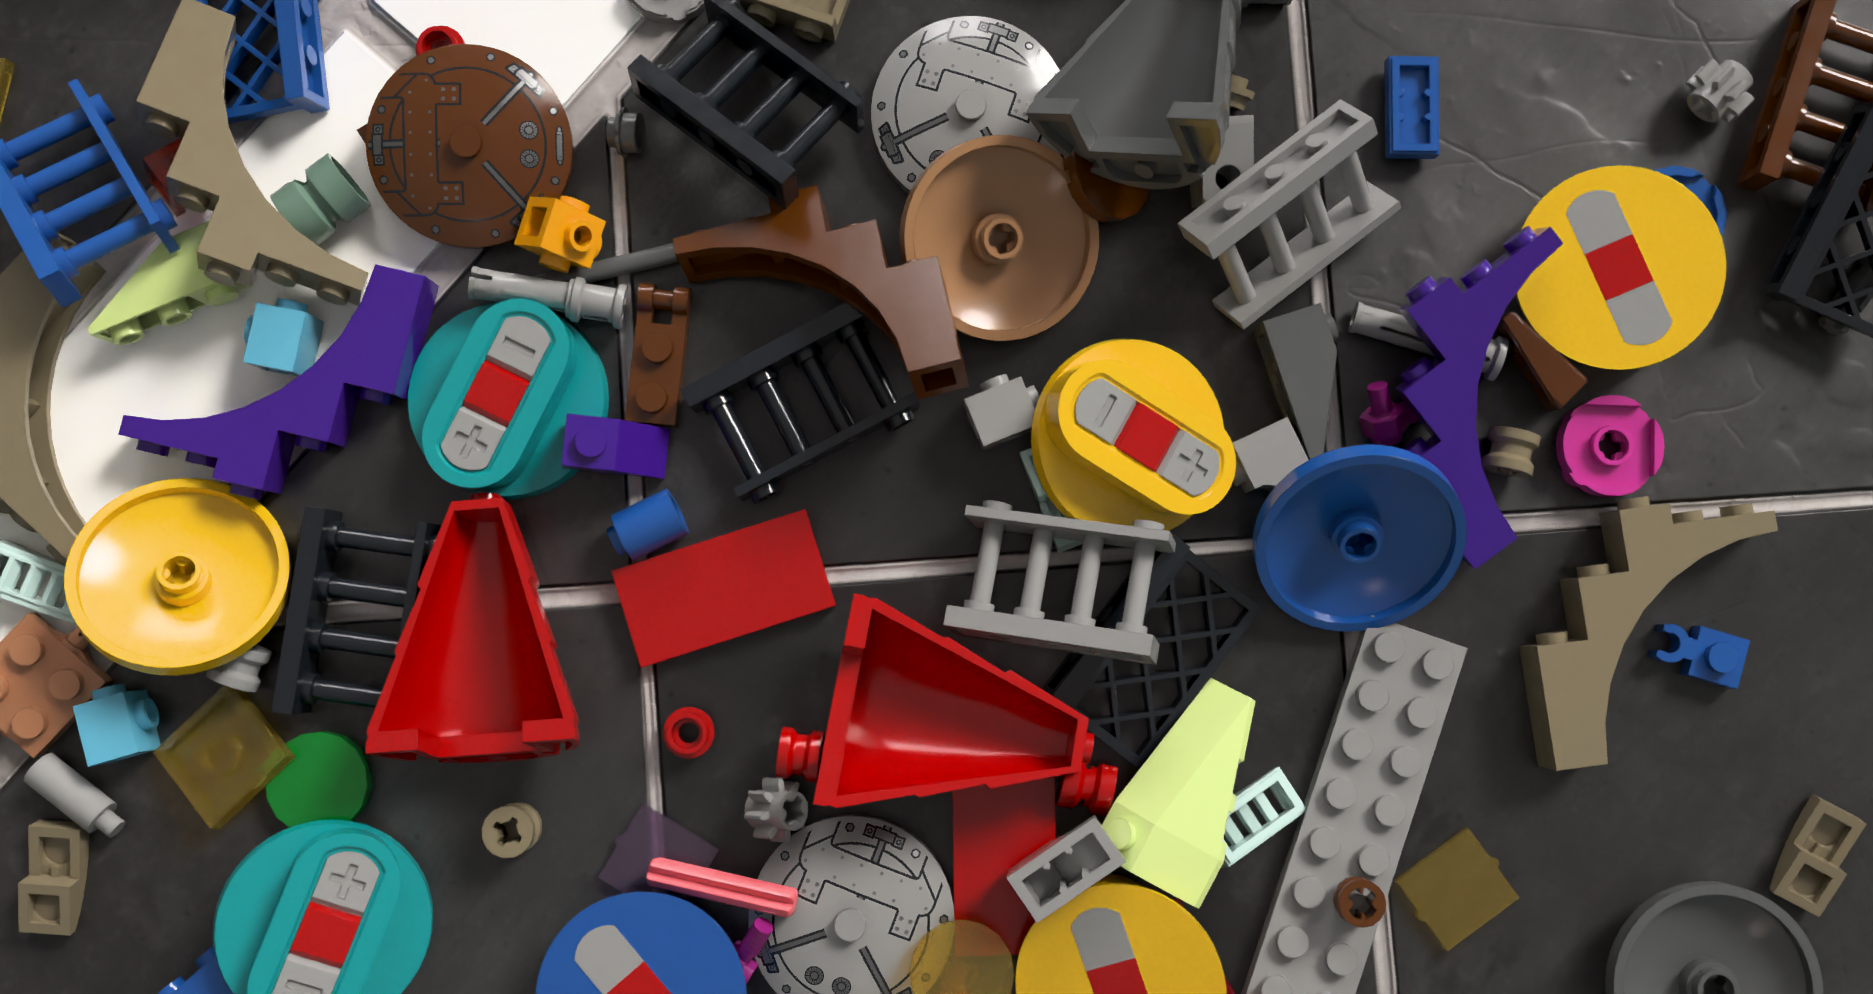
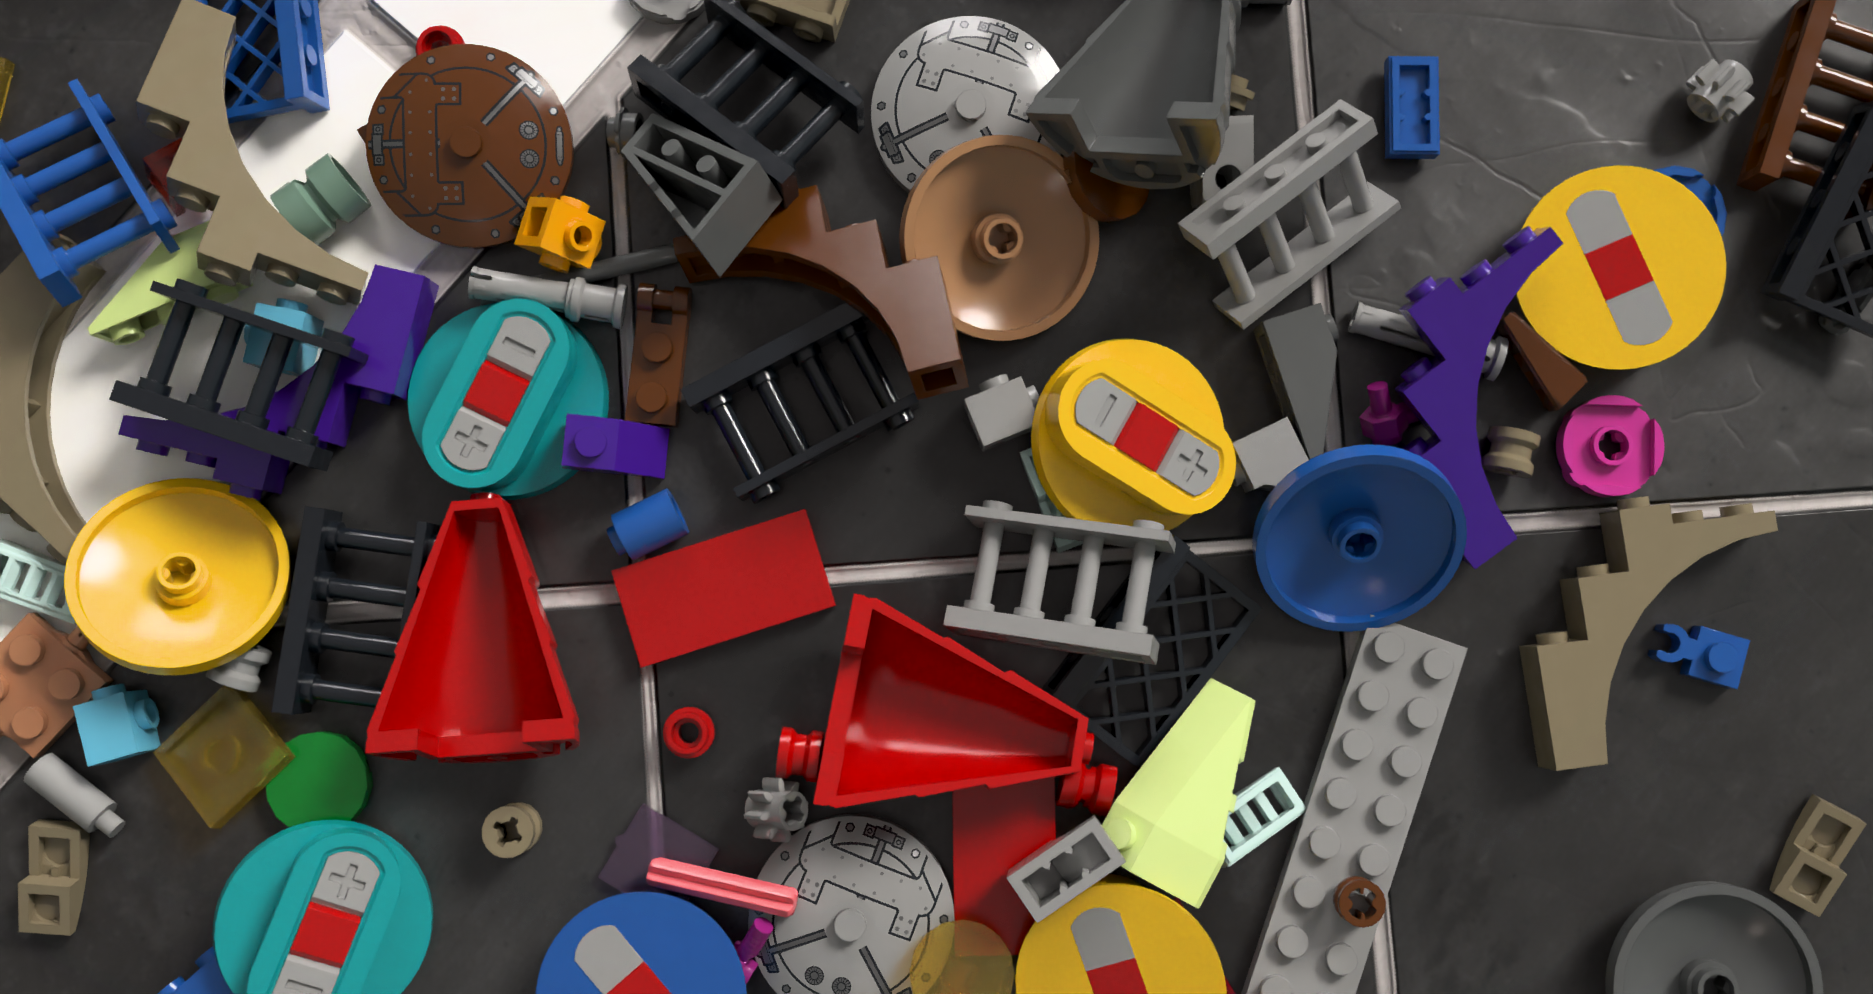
(250, 425): none -> black fence
(704, 186): none -> dark grey wedge
(1457, 888): clear yellow piece -> none

